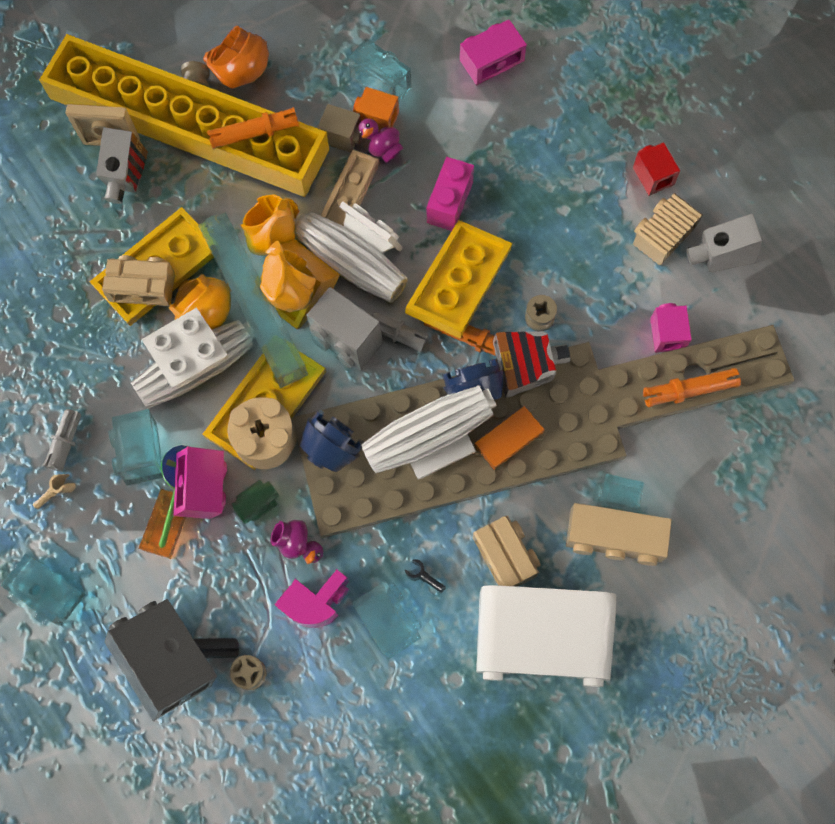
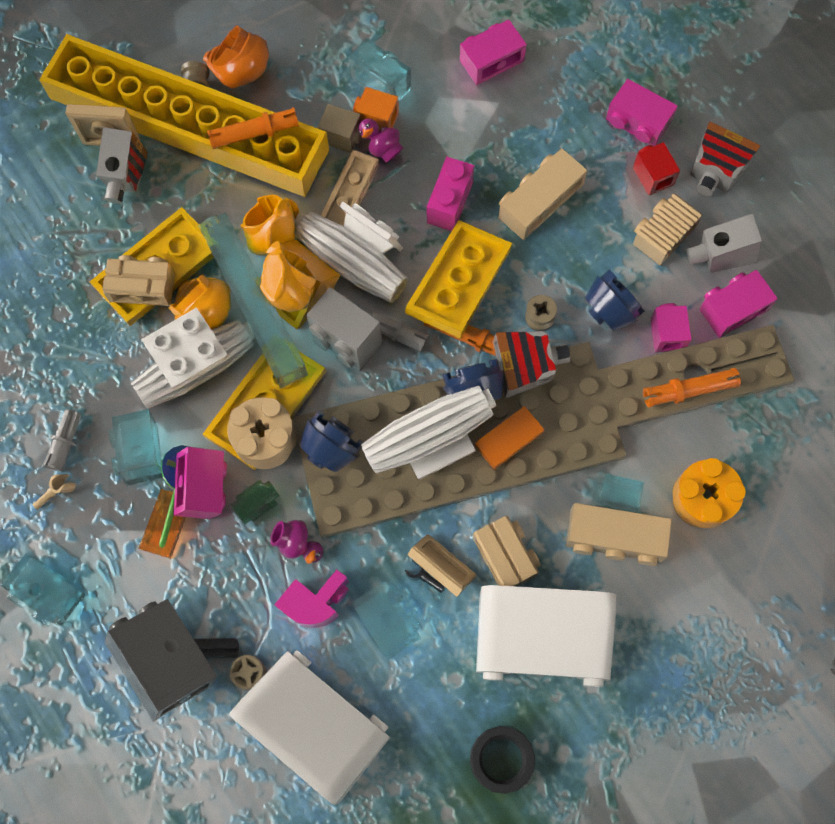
(310, 727): none -> white windscreen
(442, 565): none -> tan tile
(527, 753): none -> black tyre
(541, 193): none -> tan brick
(612, 302): none -> dark blue cone
(641, 112): none -> dark pink brick
(721, 159): none -> torso
(724, 486): none -> light orange brick
(737, 303): none -> dark pink brick

